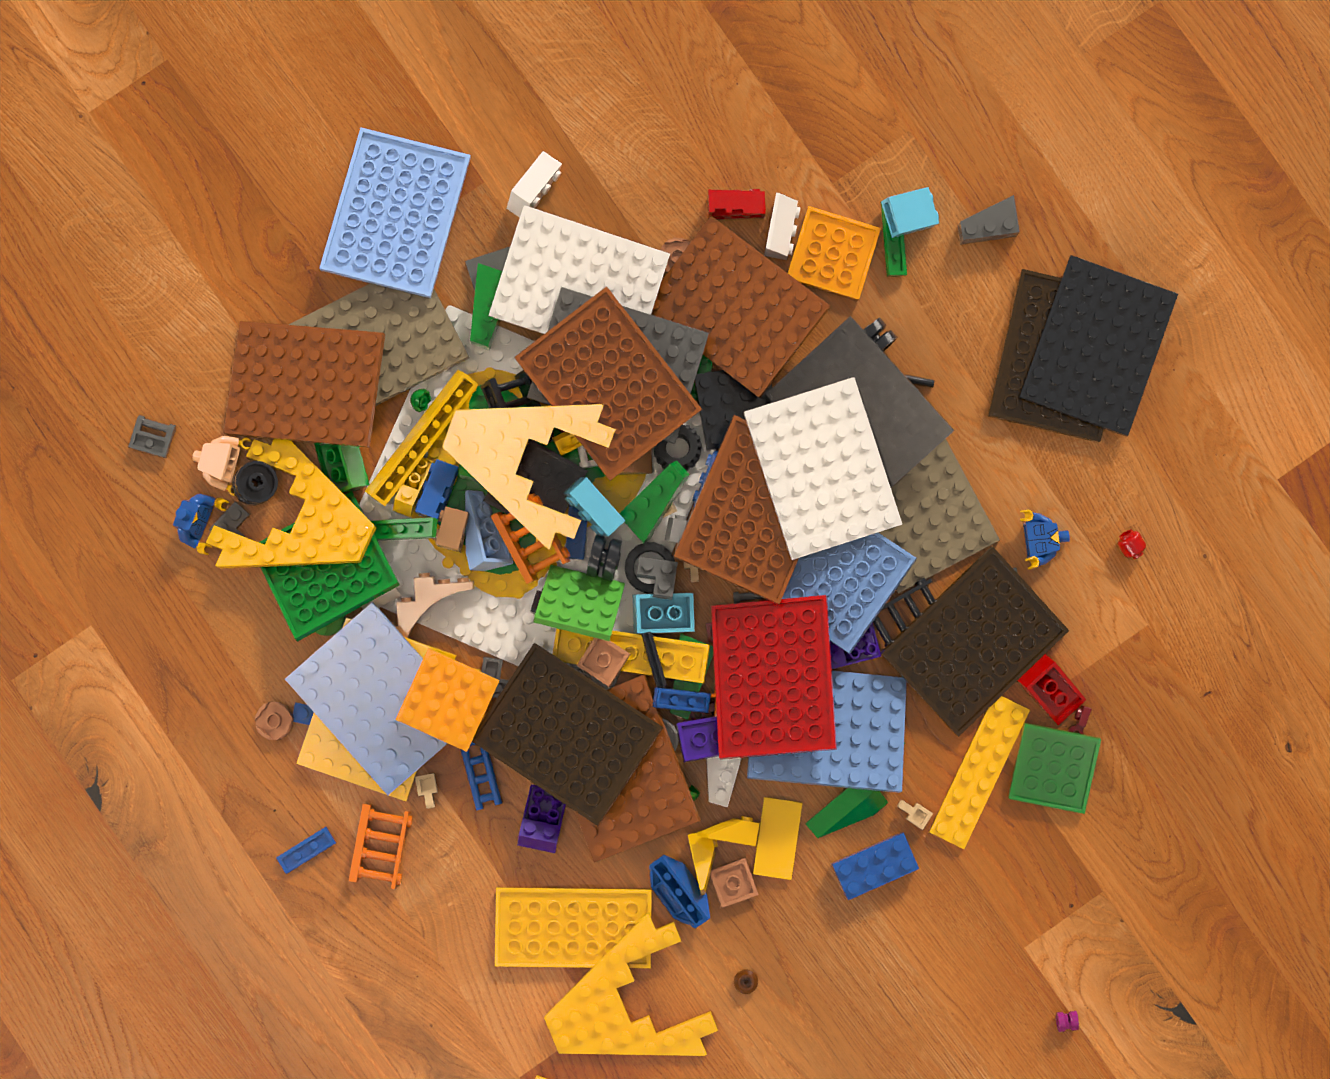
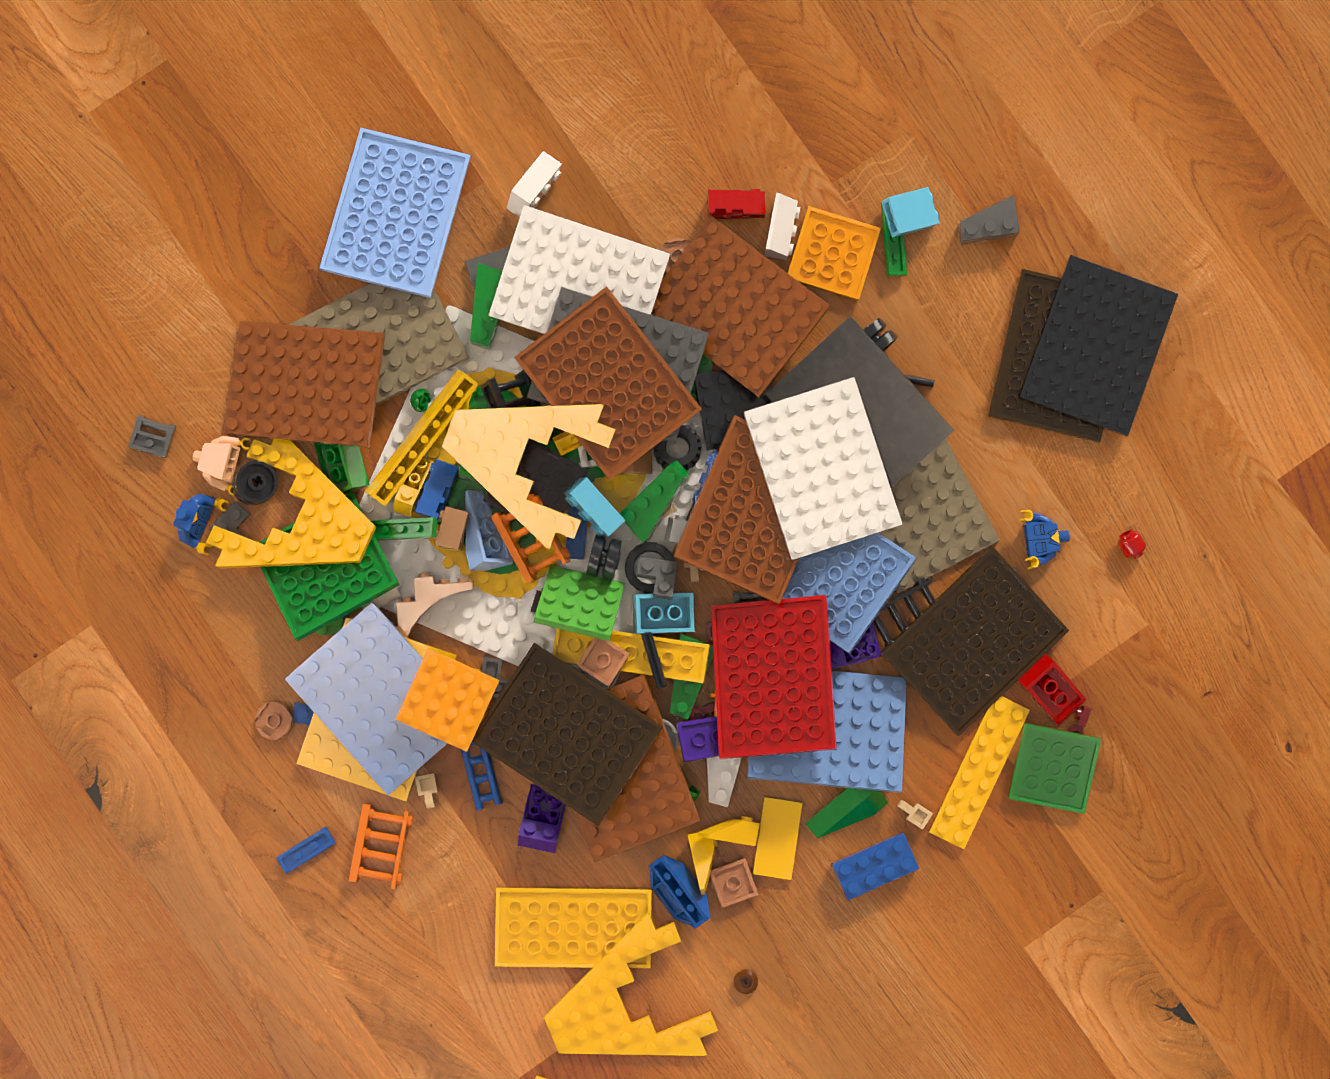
(681, 700): blue tile -> none
(1067, 1021): magenta wheel -> none

